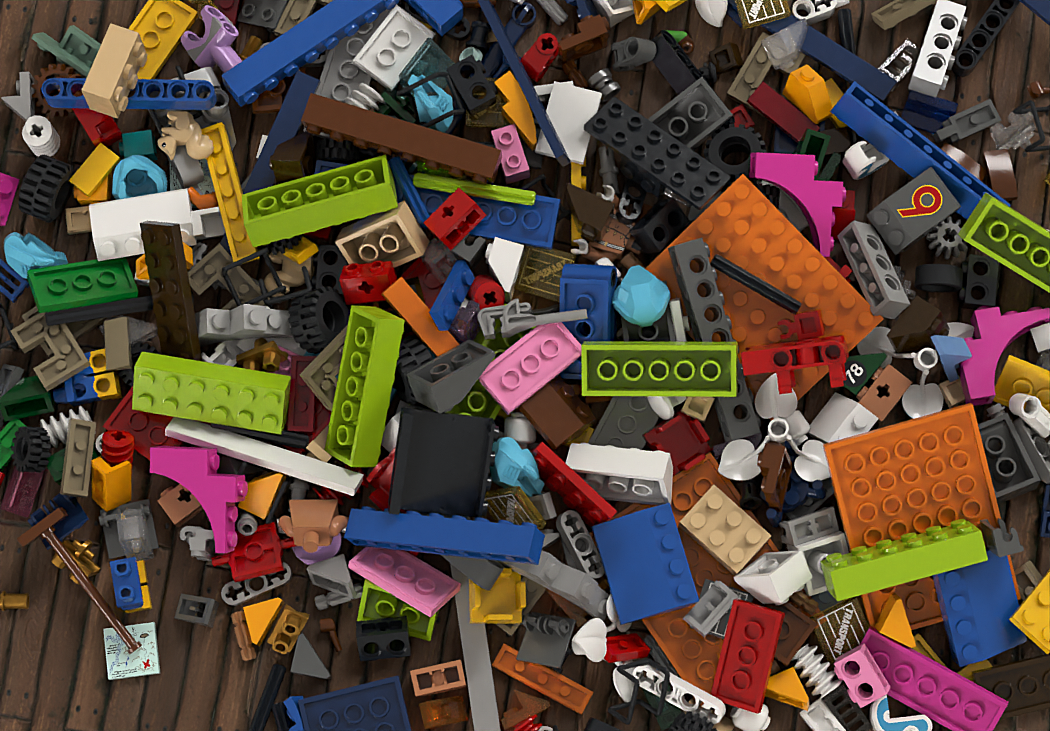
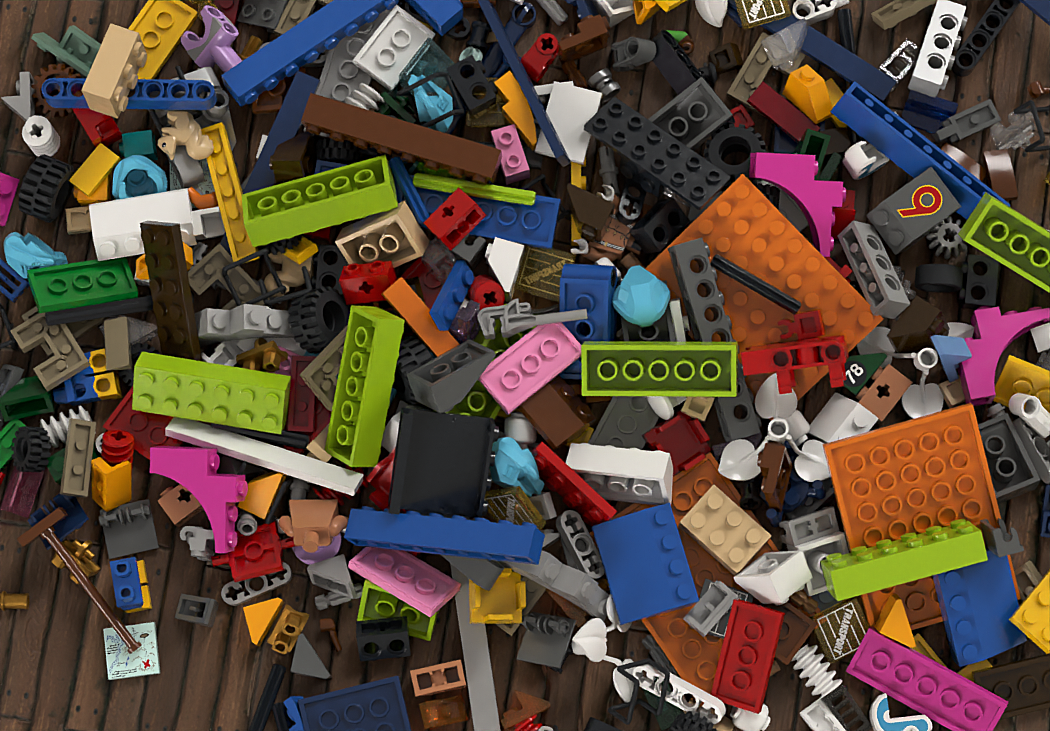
(134, 534): clear slope -> none
(243, 636): medium nougat axle -> none
(543, 680): orange tile -> none
(625, 648): red plate -> none
(788, 689): light orange slope -> none
(868, 673): bright pink brick -> none

